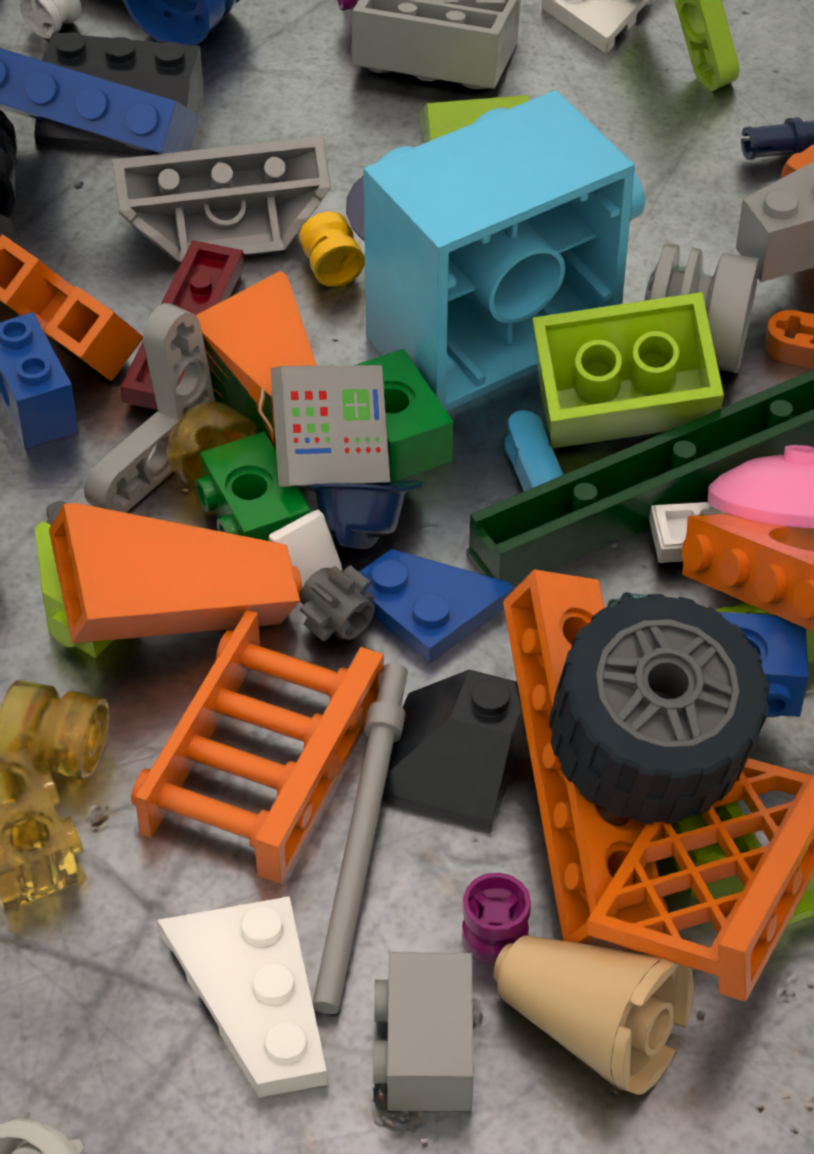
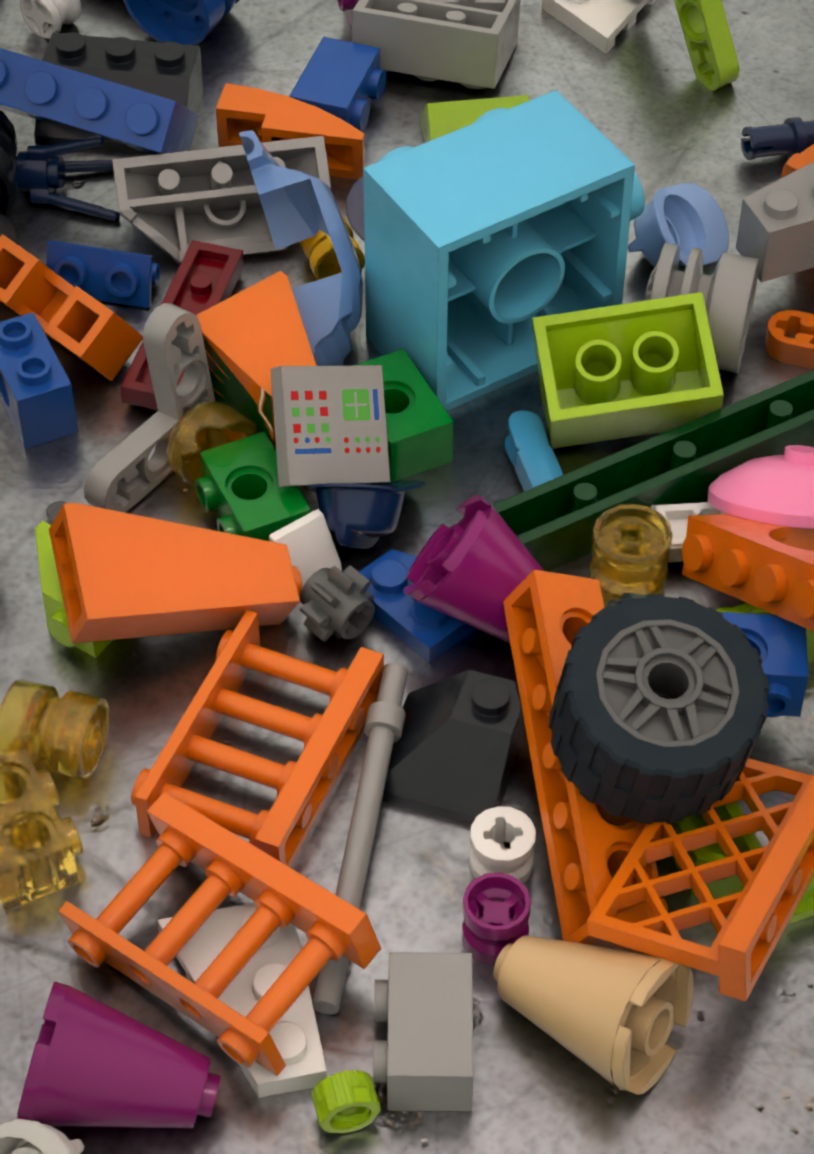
(42, 172): none -> dark blue plant
(105, 273): none -> blue hinge
(111, 1070): none -> magenta cone
(230, 867): none -> orange fence
(285, 118): none -> orange slope
(296, 210): none -> medium blue animal
(342, 80): none -> blue brick
(345, 1101): none -> lime axle
(471, 568): none -> magenta cone
(487, 843): none -> white wheel
(630, 551): none -> clear yellow wheel
(682, 217): none -> light blue piece

